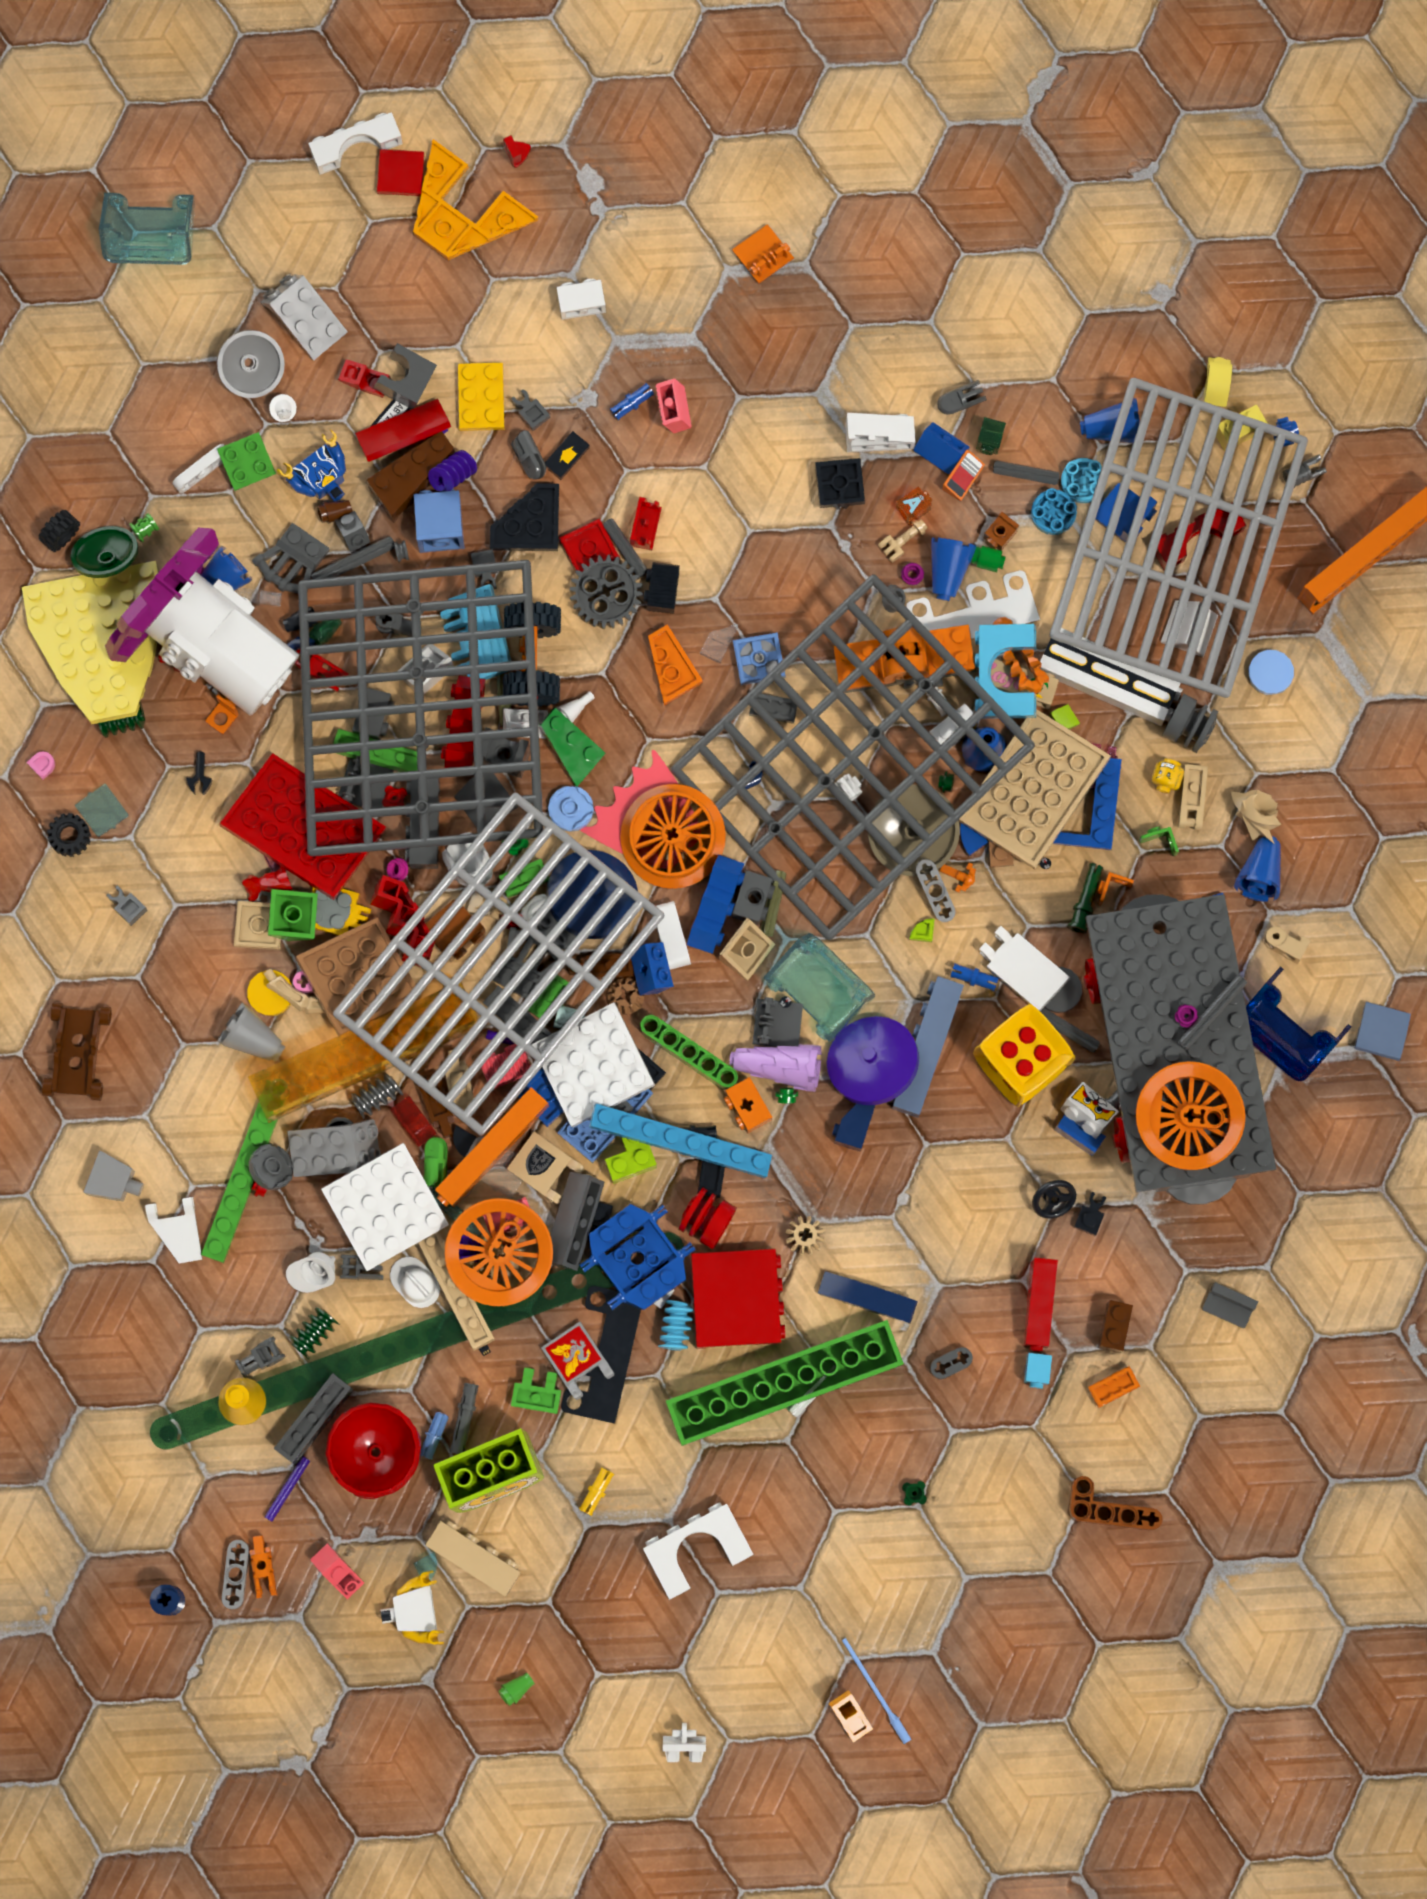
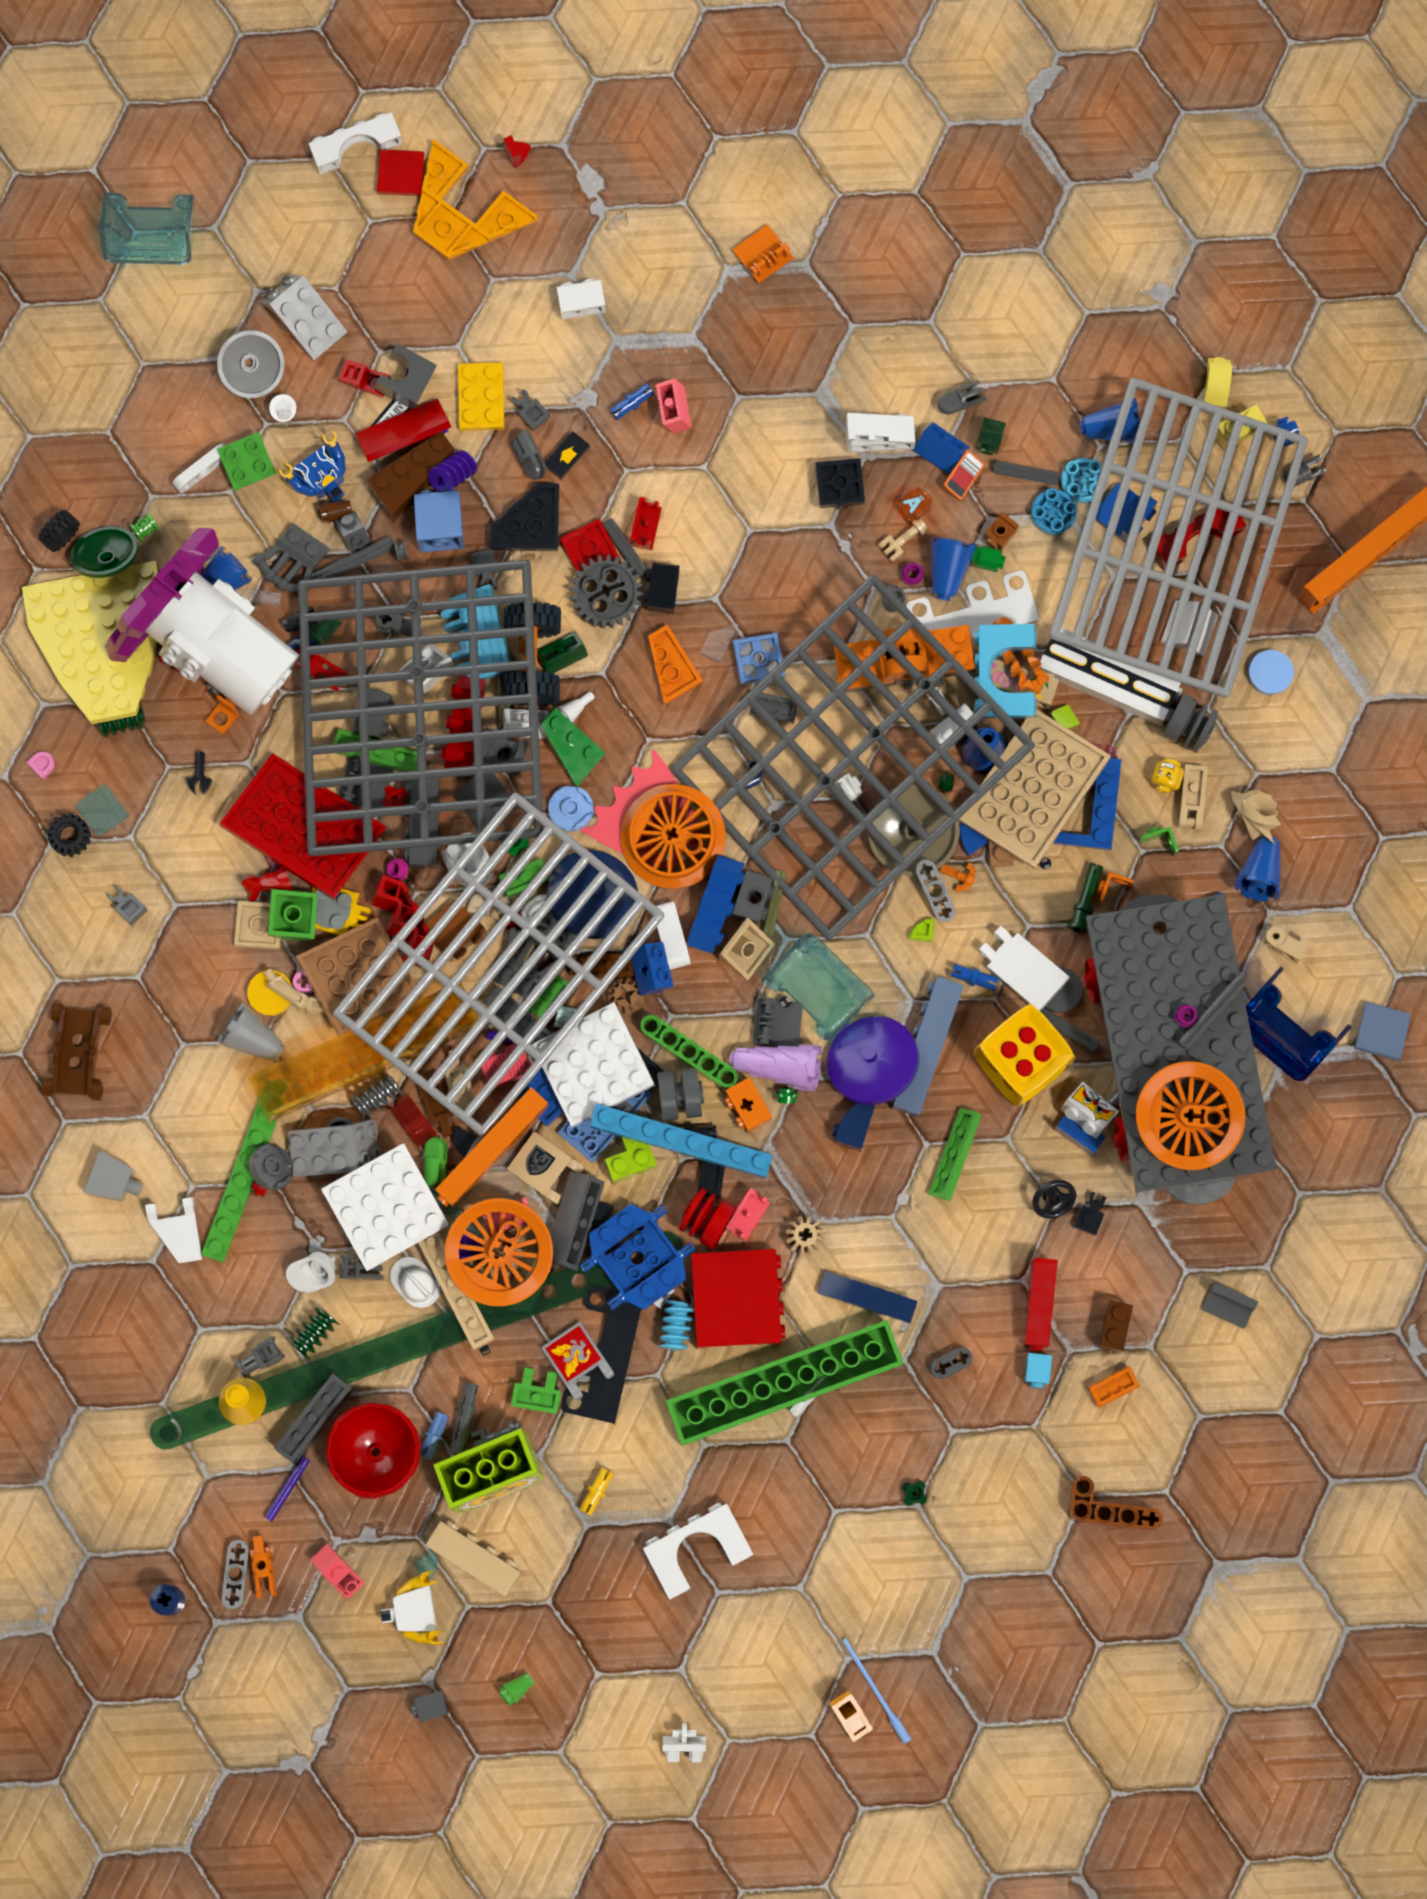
(430, 1706): none -> dark grey brick
(486, 1438): none -> dark grey hinge
(562, 653): none -> dark green slope
(686, 1094): none -> dark grey wheel
(747, 1215): none -> coral hinge
(955, 1154): none -> bright green plate

